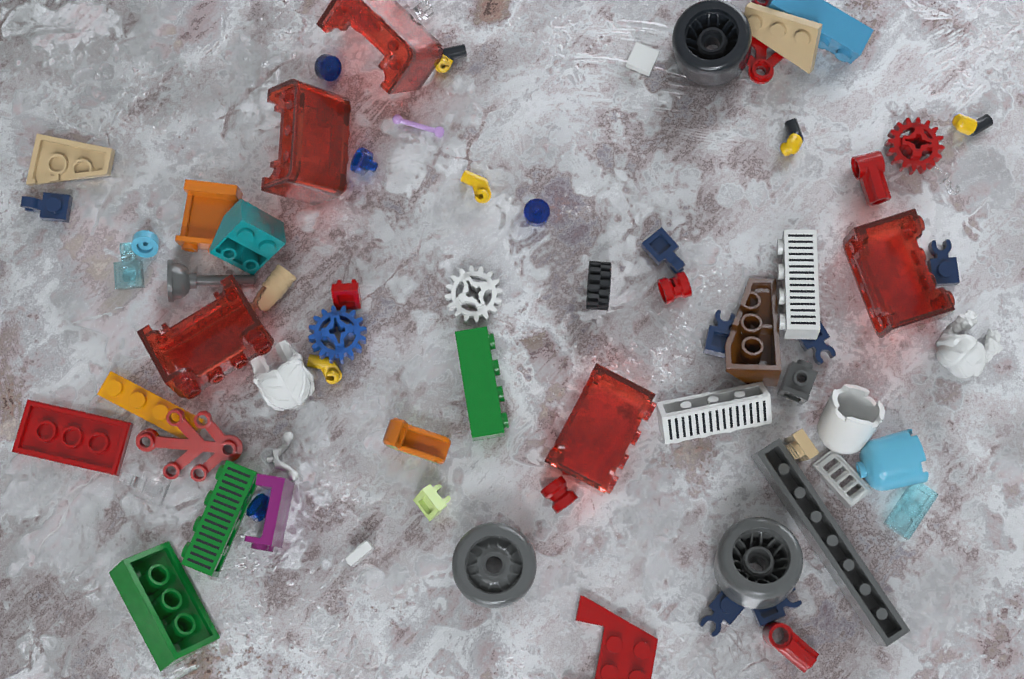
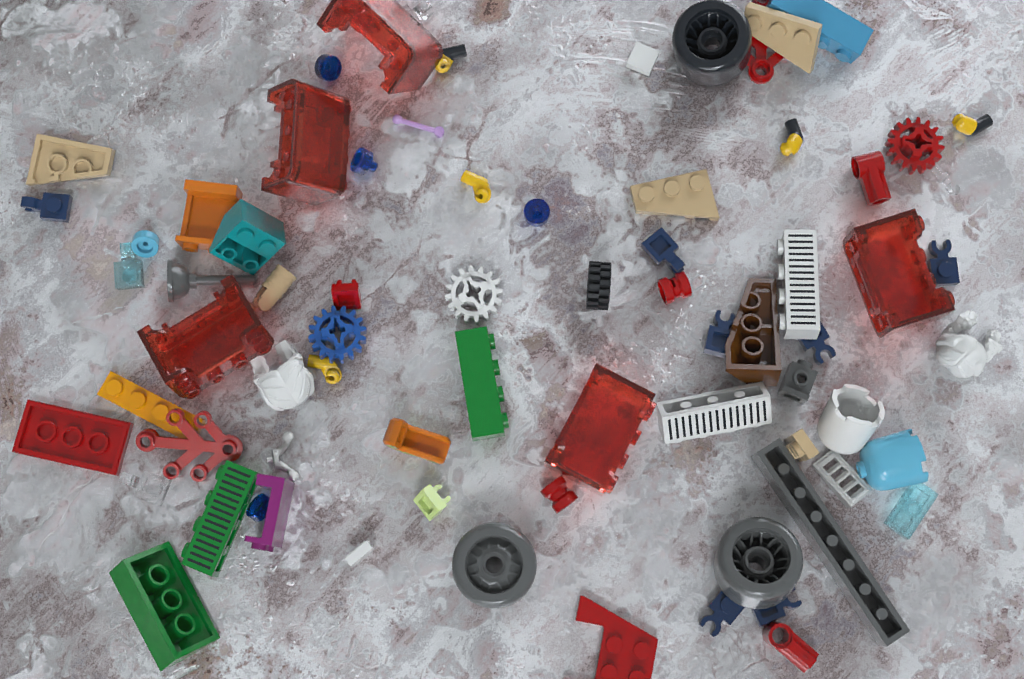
(677, 195): none -> tan wing

